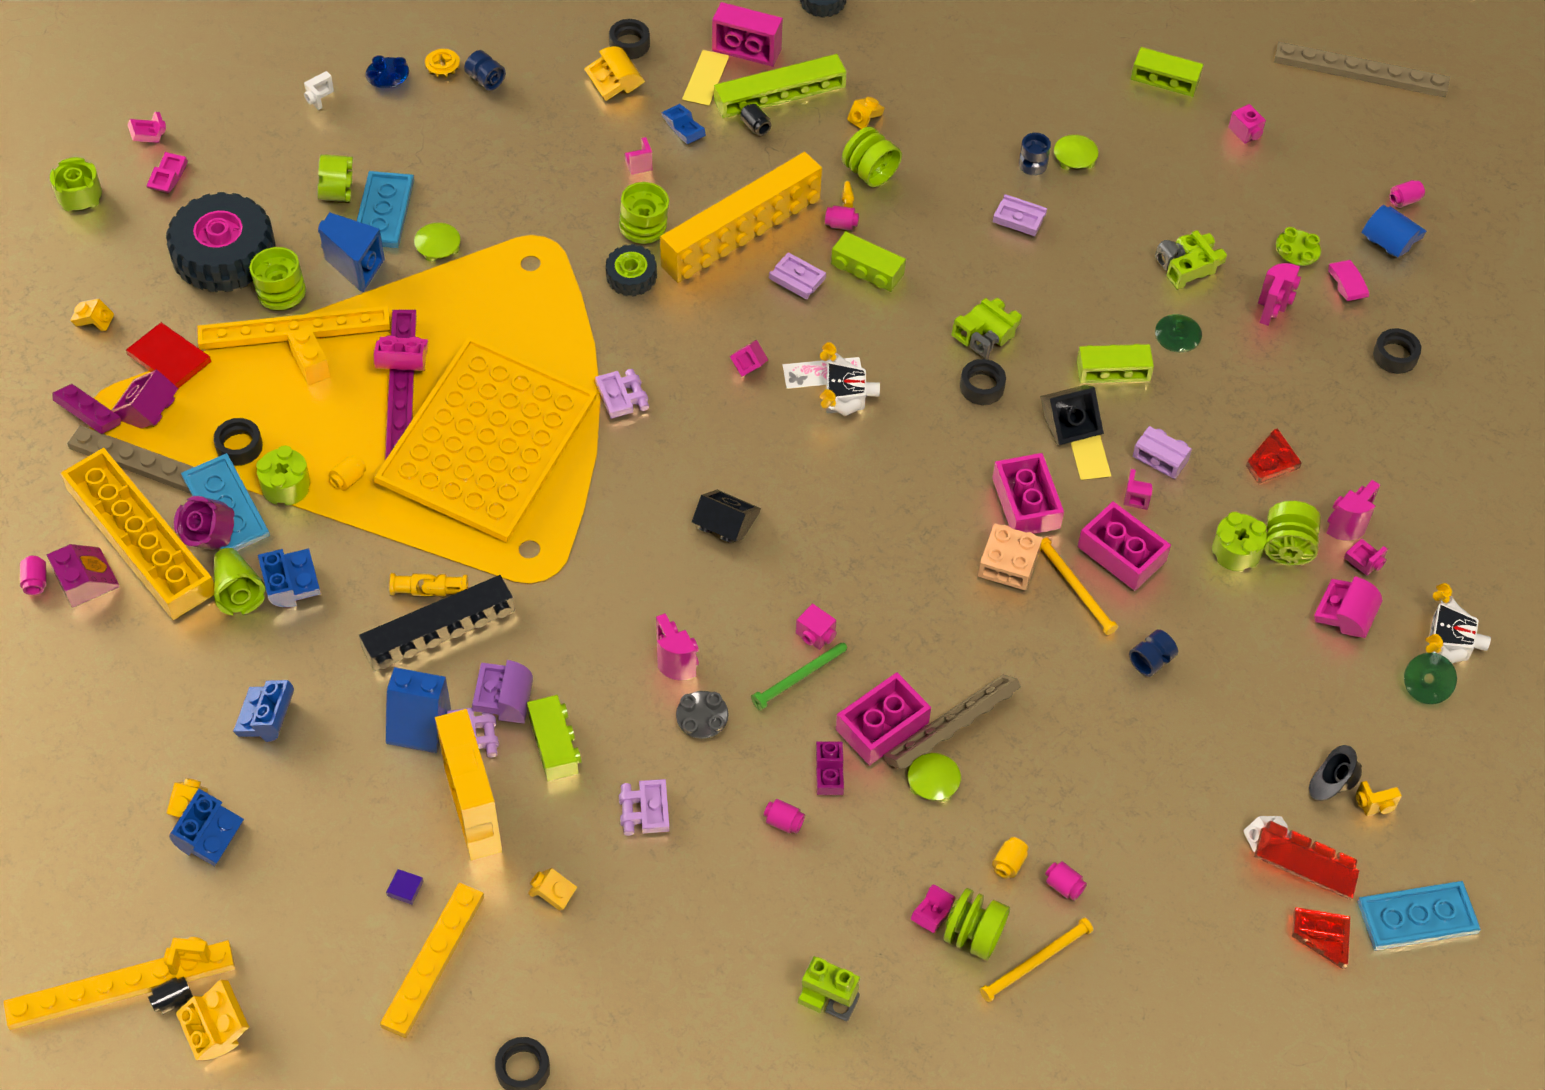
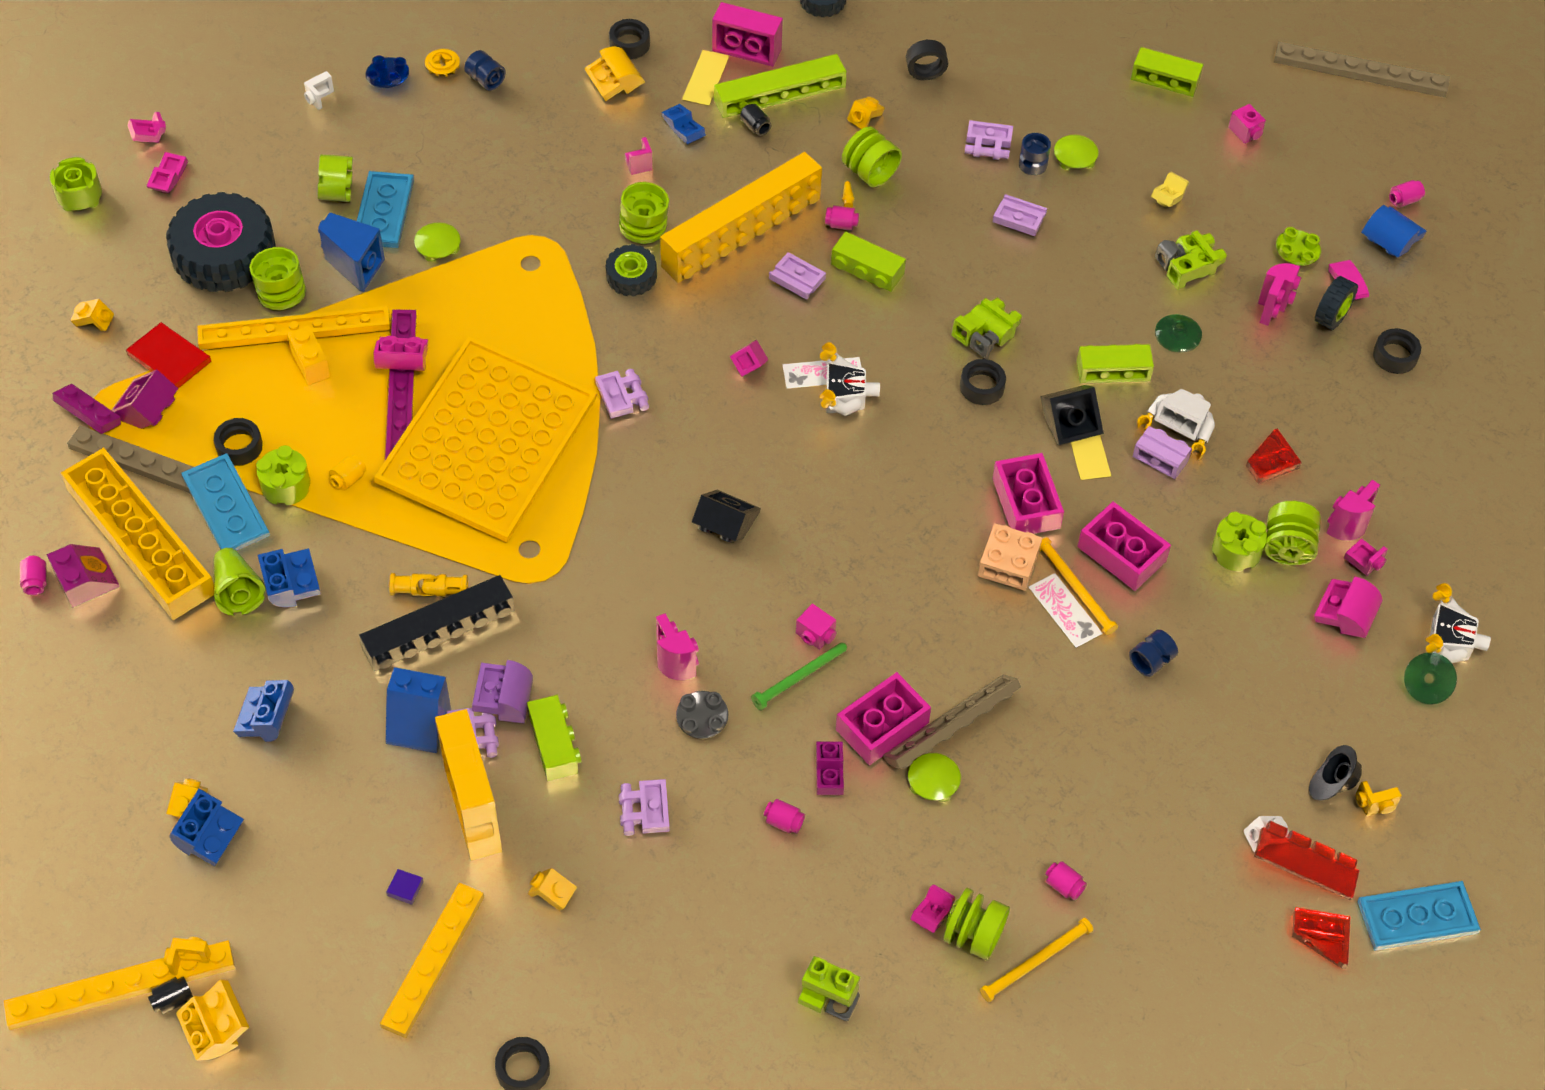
(204, 523): magenta brick -> none
(922, 49): none -> black tyre
(988, 134): none -> lavender plate
(1010, 858): yellow brick -> none
(1065, 610): none -> white sticker
(1137, 493): dark pink panel -> none
(1171, 191): none -> light yellow bracket
(1183, 413): none -> white torso
(1336, 302): none -> black wheel

